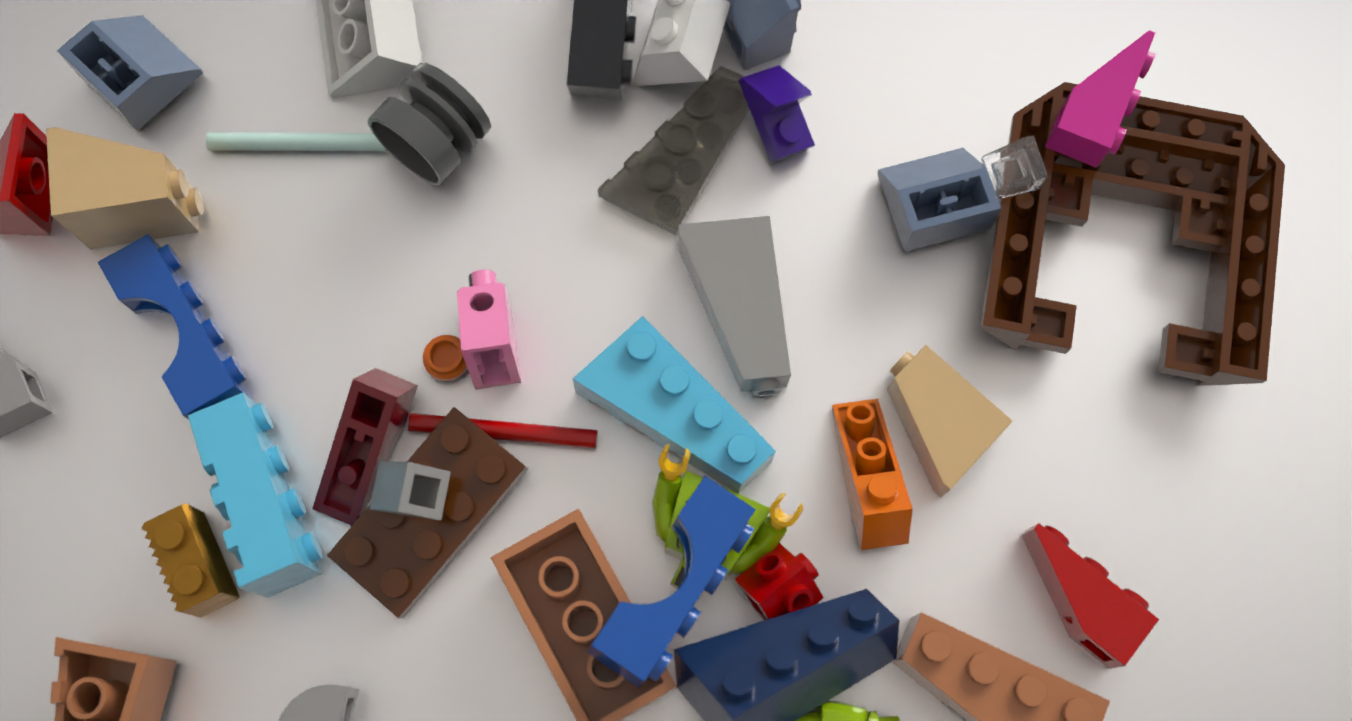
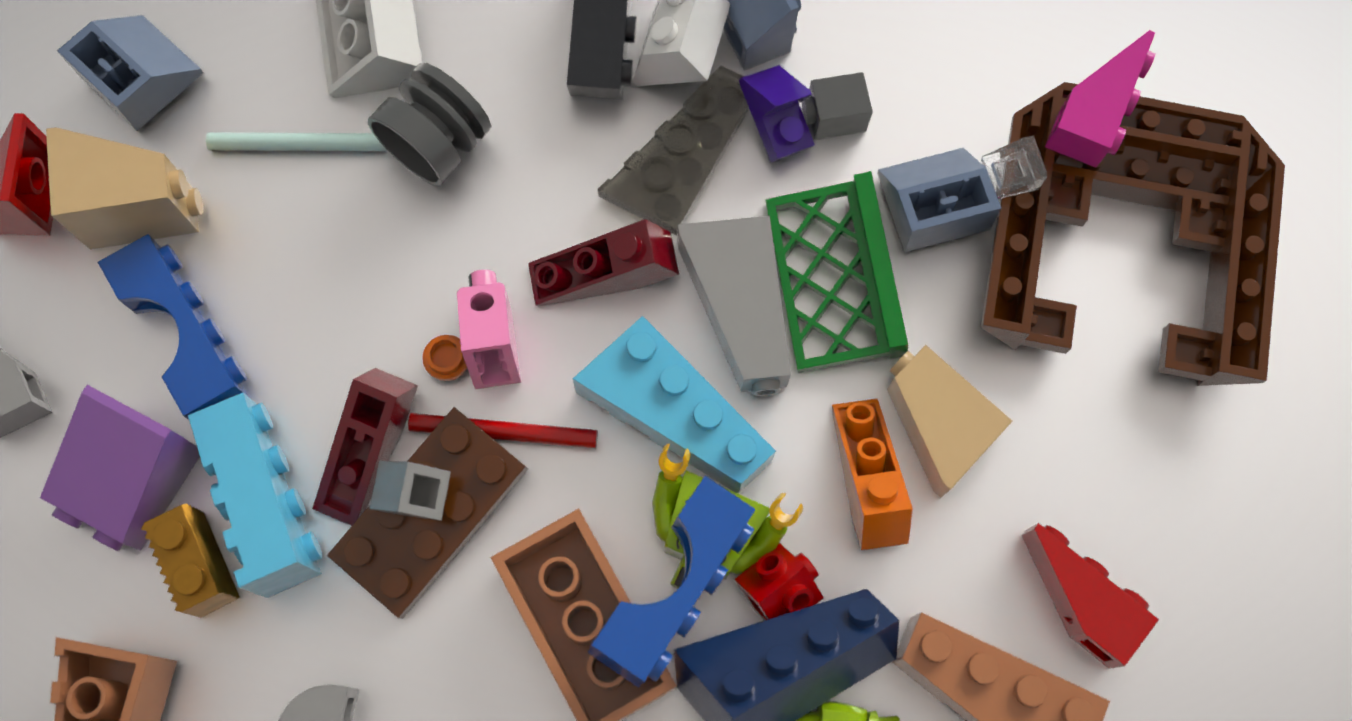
(116, 470): none -> medium lavender slope
(605, 265): none -> dark red slope
(838, 106): none -> dark grey brick
(875, 264): none -> green fence

